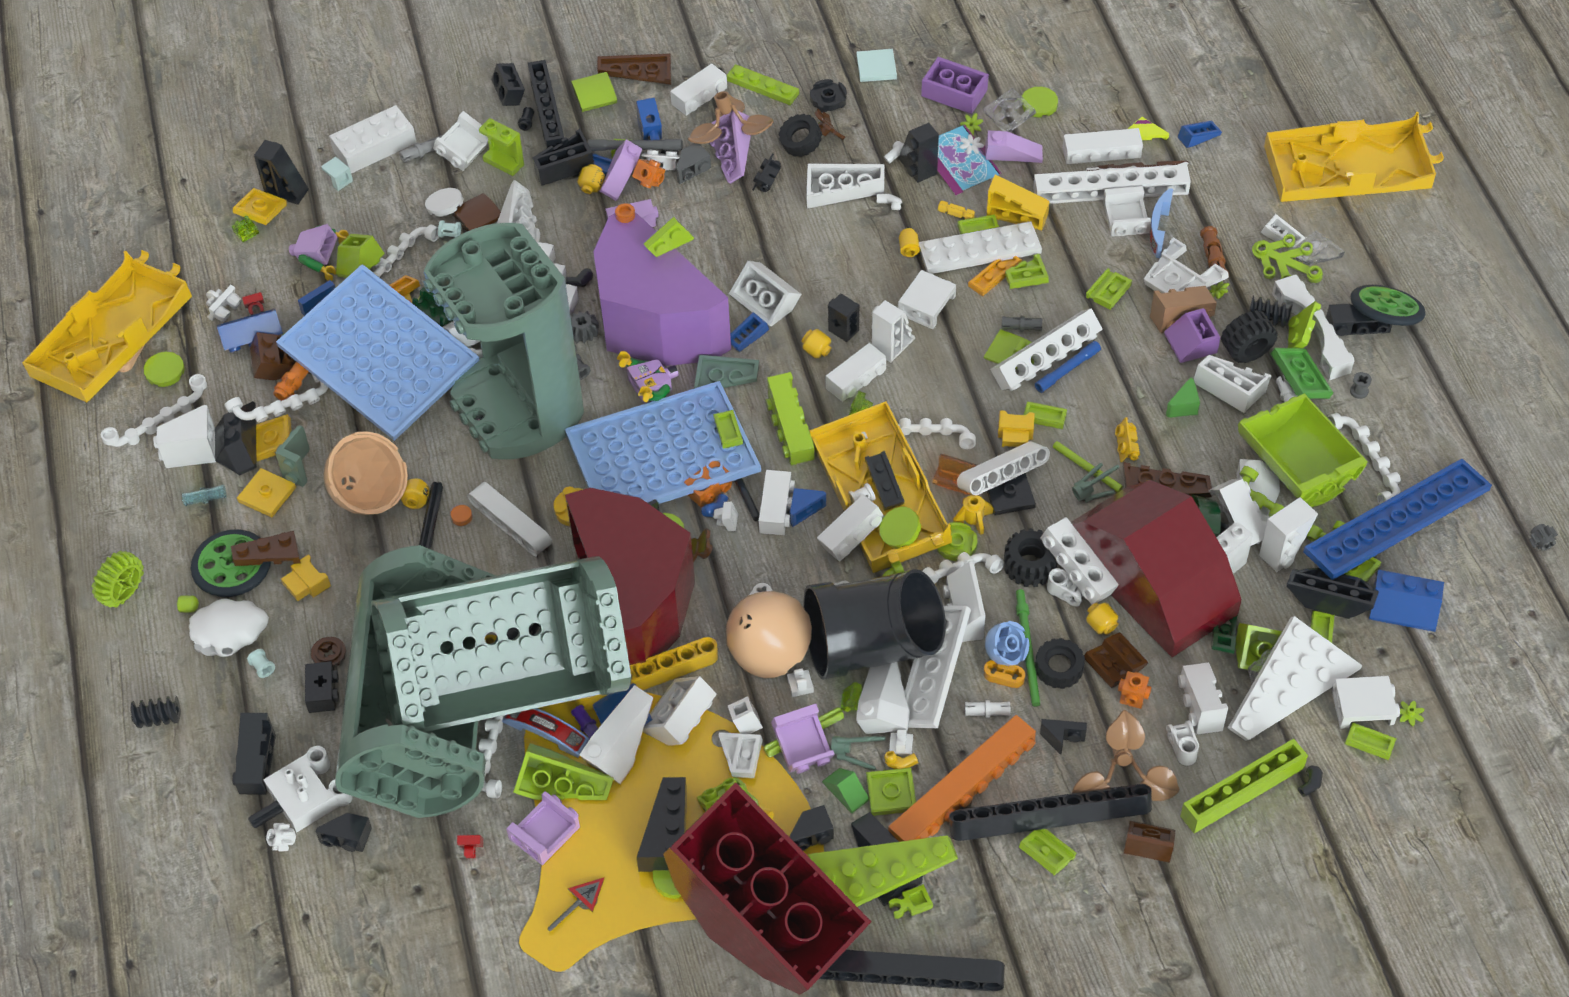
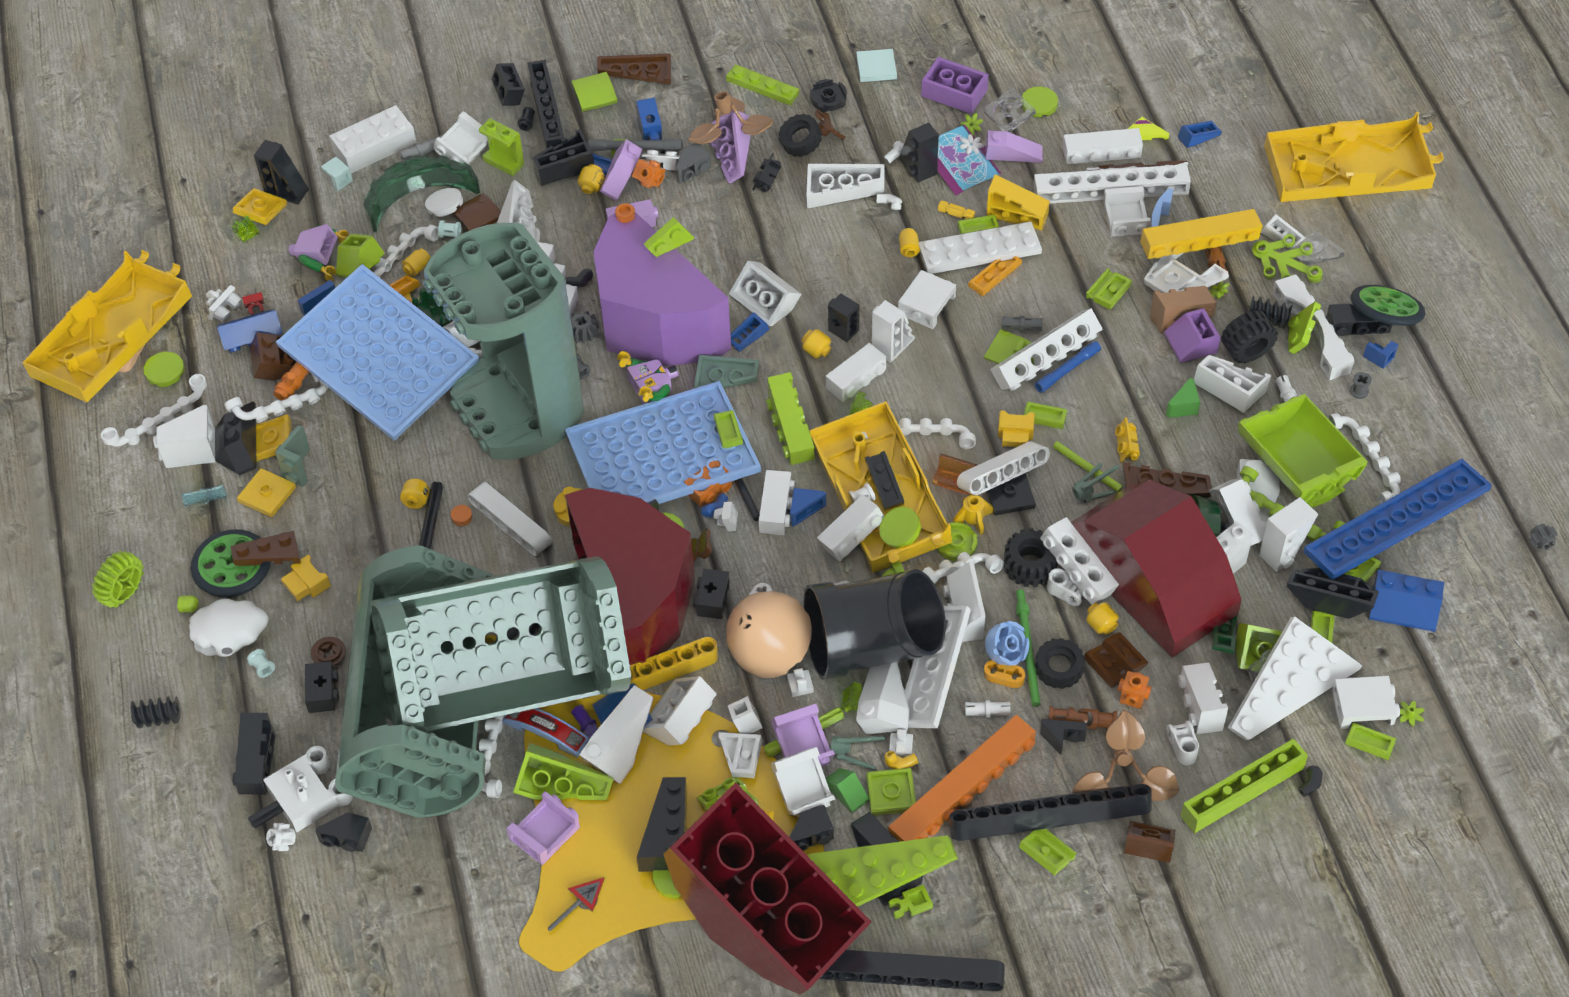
(376, 473): light nougat piece -> none
(415, 175): none -> clear green windscreen
(415, 262): none -> yellow brick
(470, 843): red tile -> none
(698, 89): white brick -> none
(712, 593): none -> black brick
(802, 781): none -> white panel
(1027, 273): lime wing -> none
(1099, 719): none -> dark orange piece
(1201, 233): none -> yellow brick
(1302, 373): bright green plate -> none
(1380, 355): none -> blue panel

